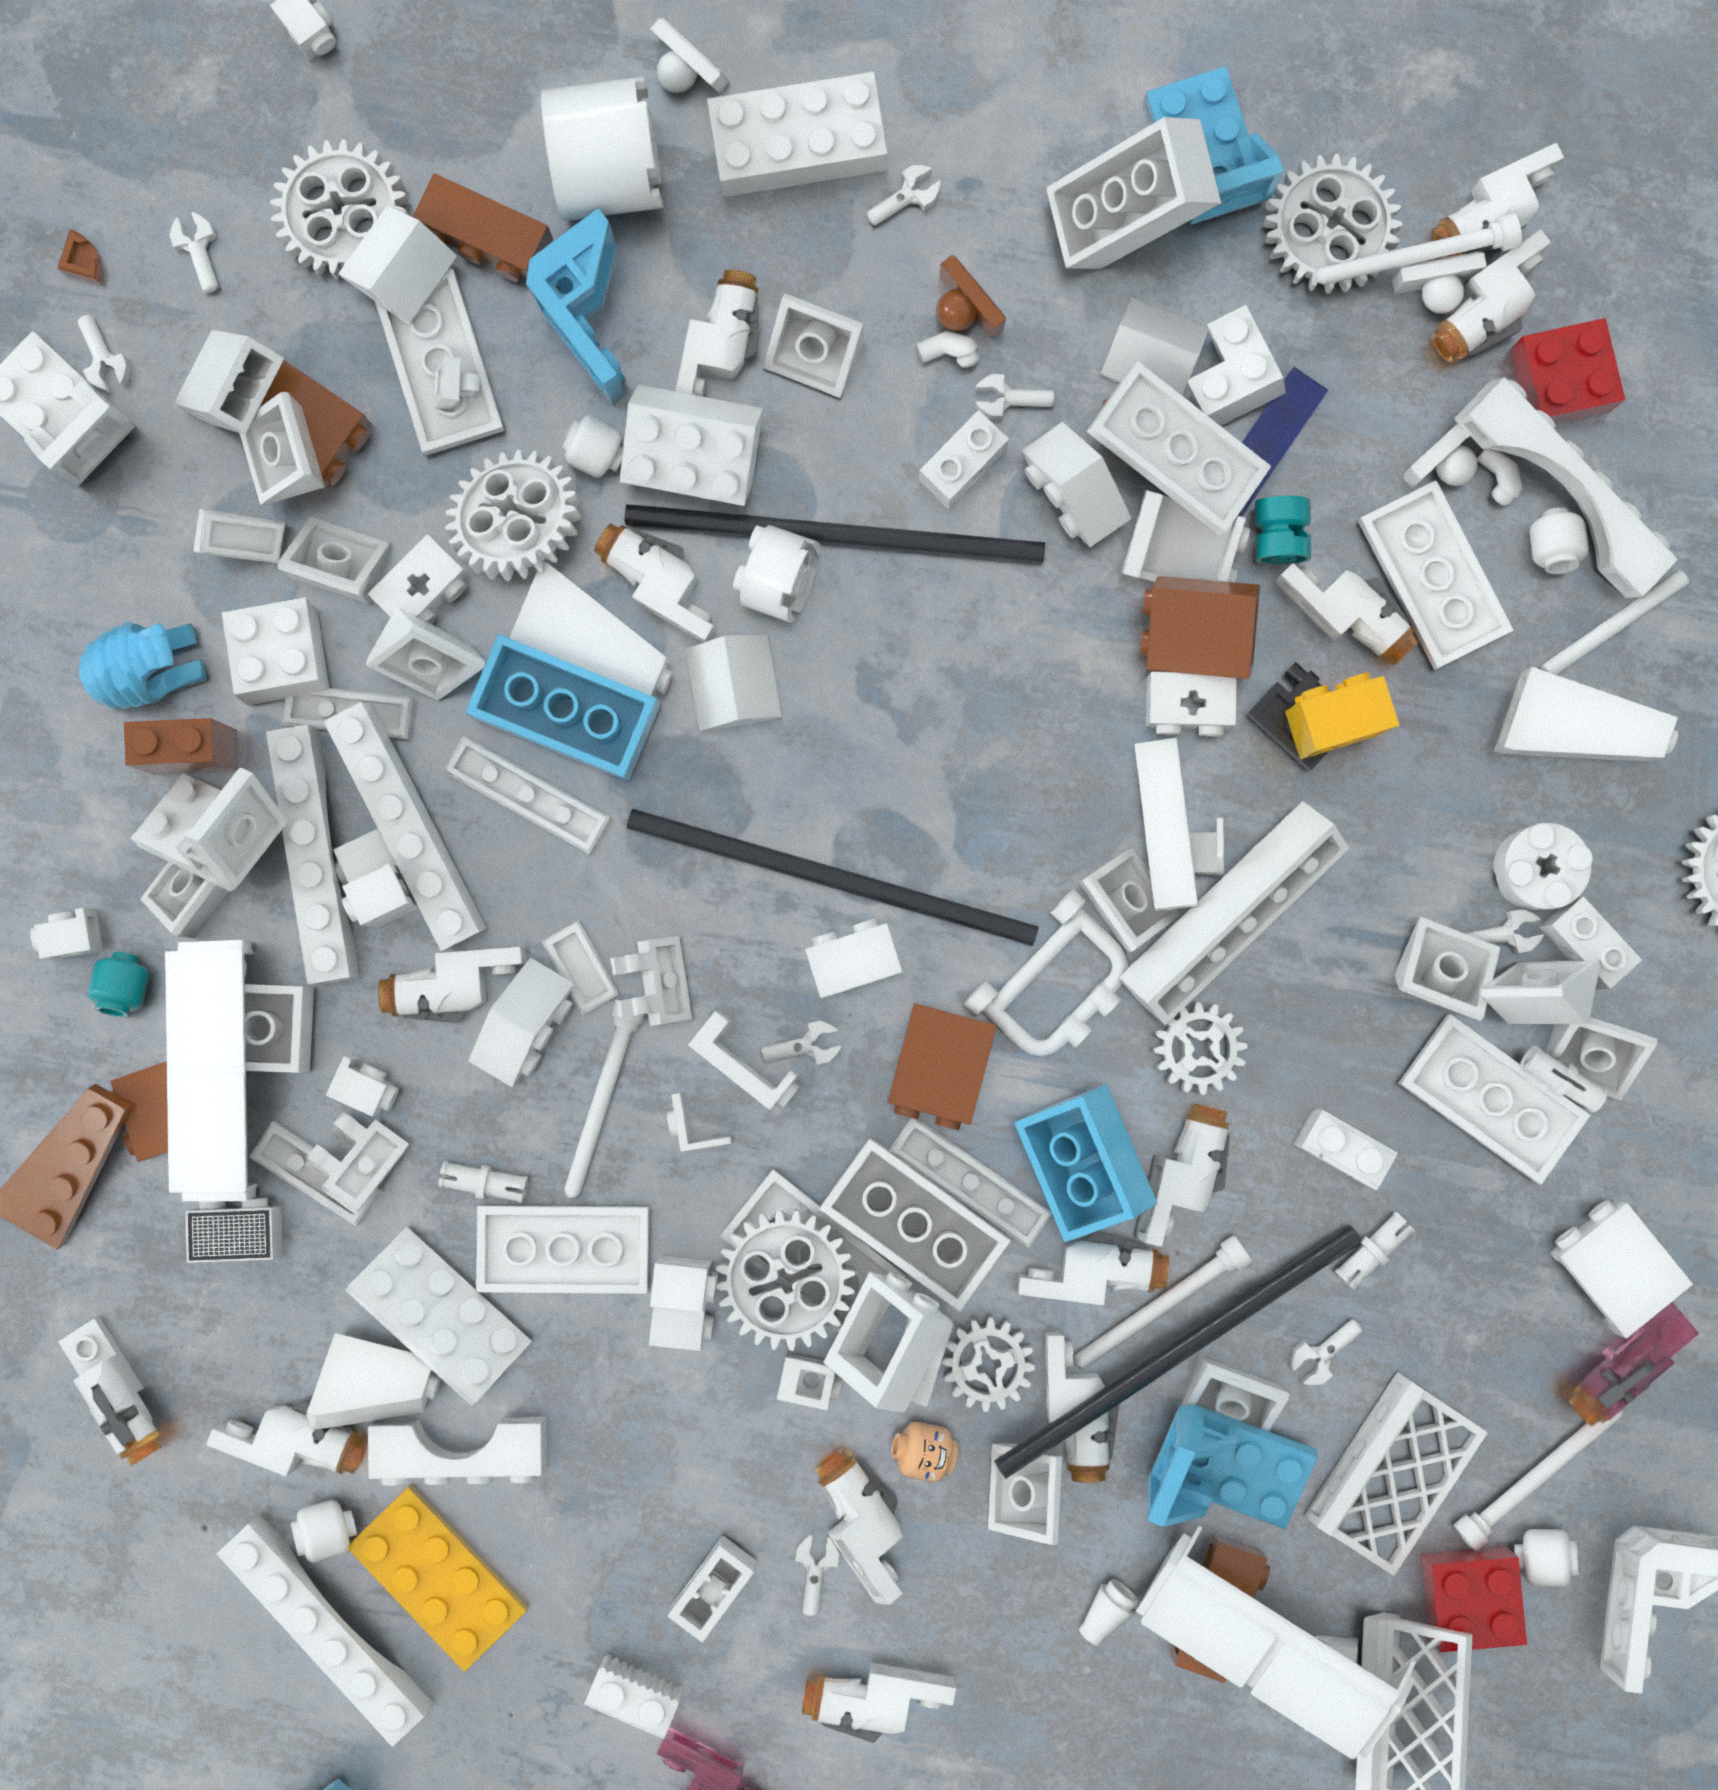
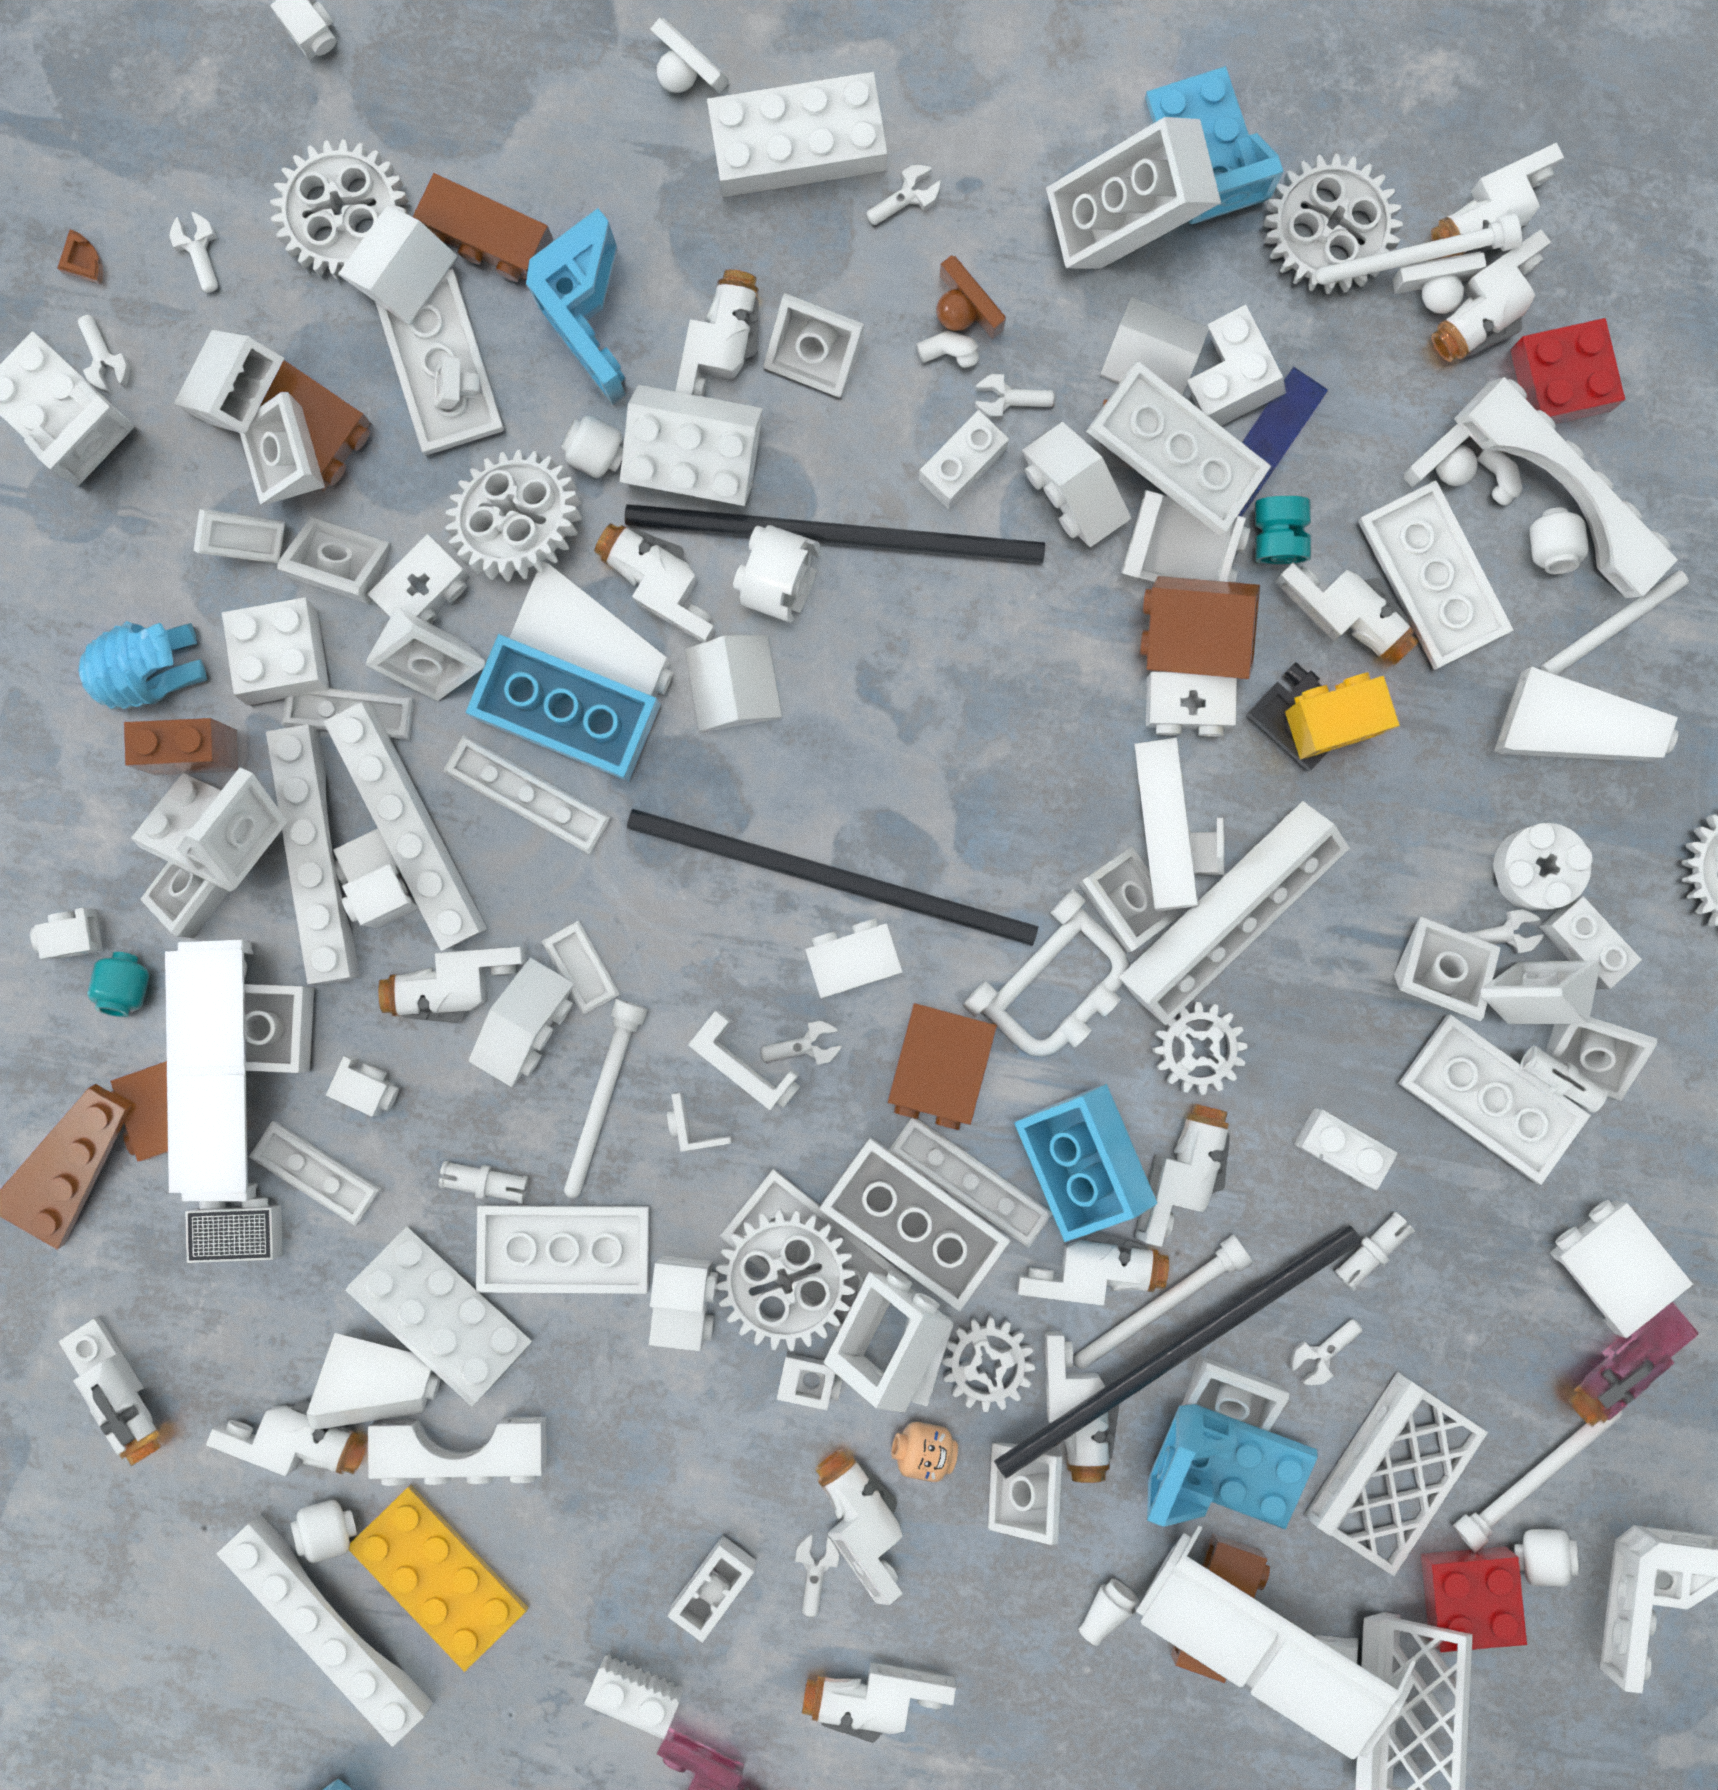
(363, 1168): white plate -> none
(601, 148): white brick -> none
(663, 980): white plate -> none

